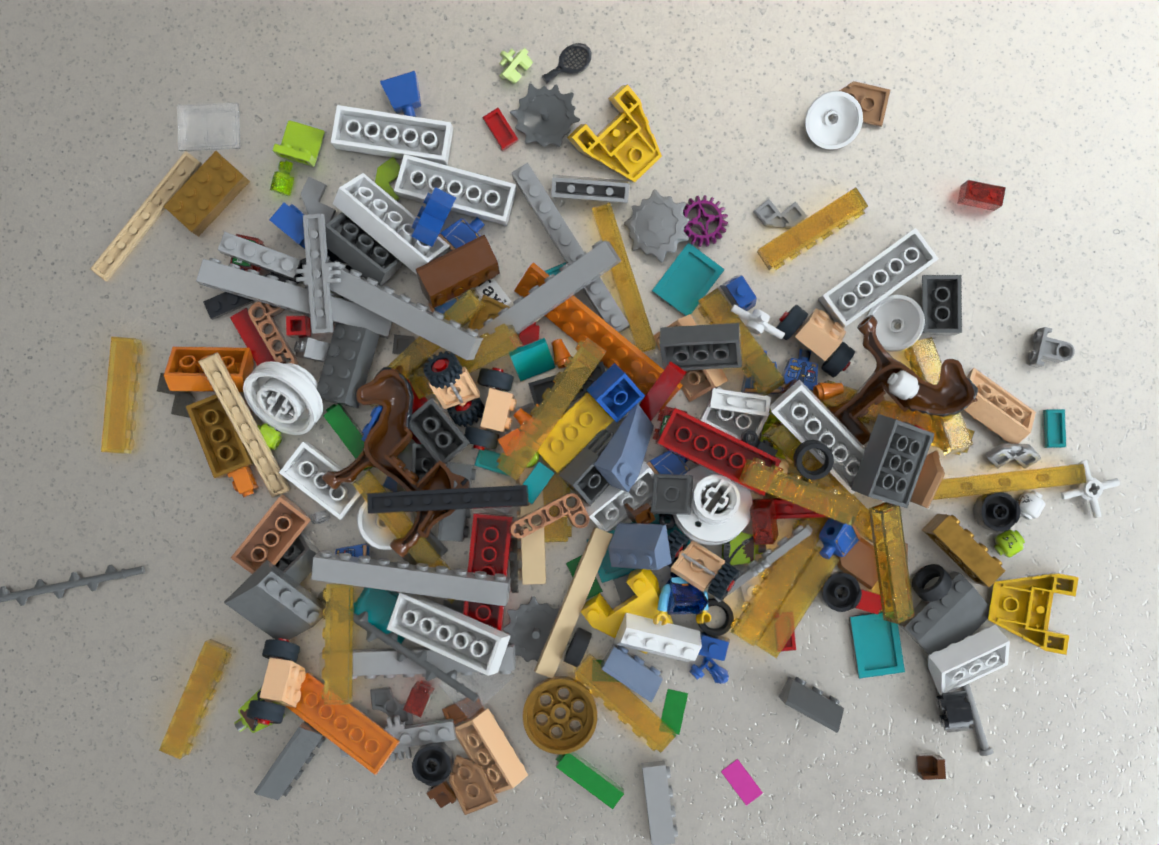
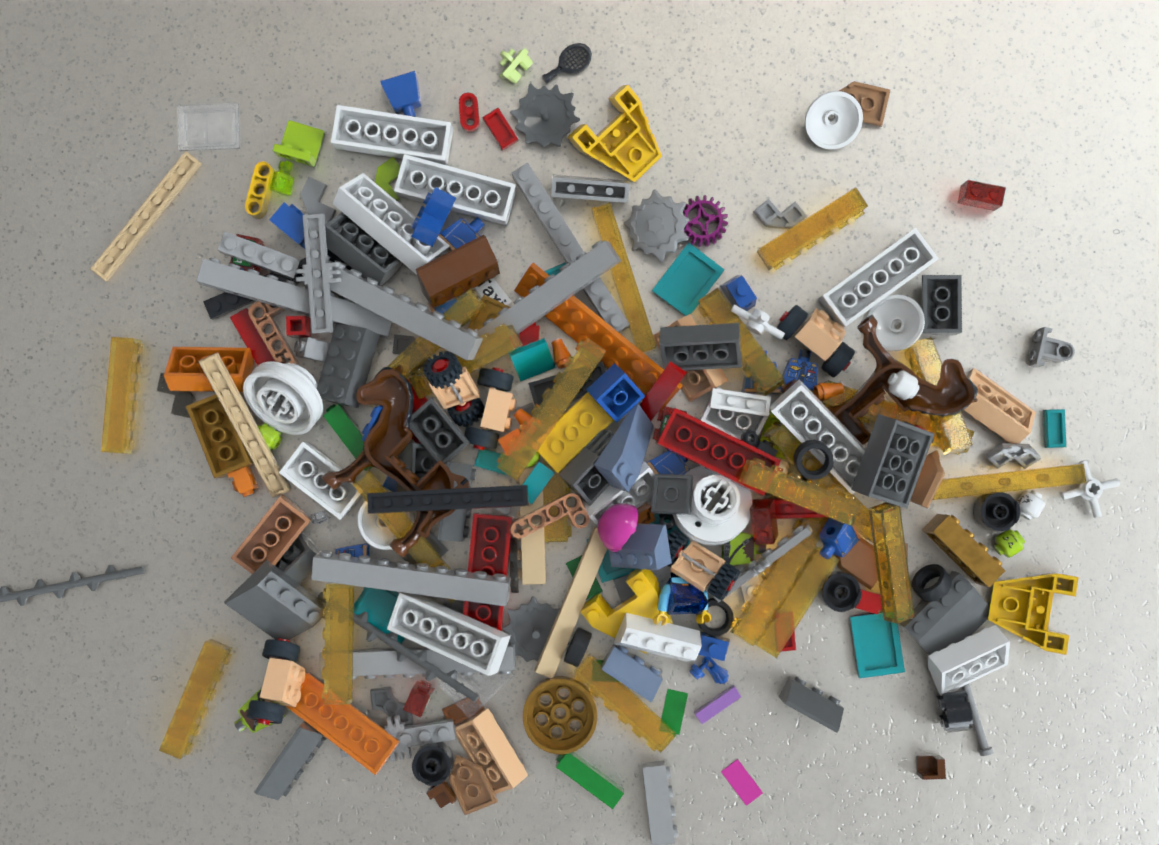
(206, 194): pearl gold brick -> none
(256, 182): none -> yellow beam
(469, 113): none -> red plate
(617, 525): none -> dark pink cylinder
(717, 704): none -> medium lavender piece

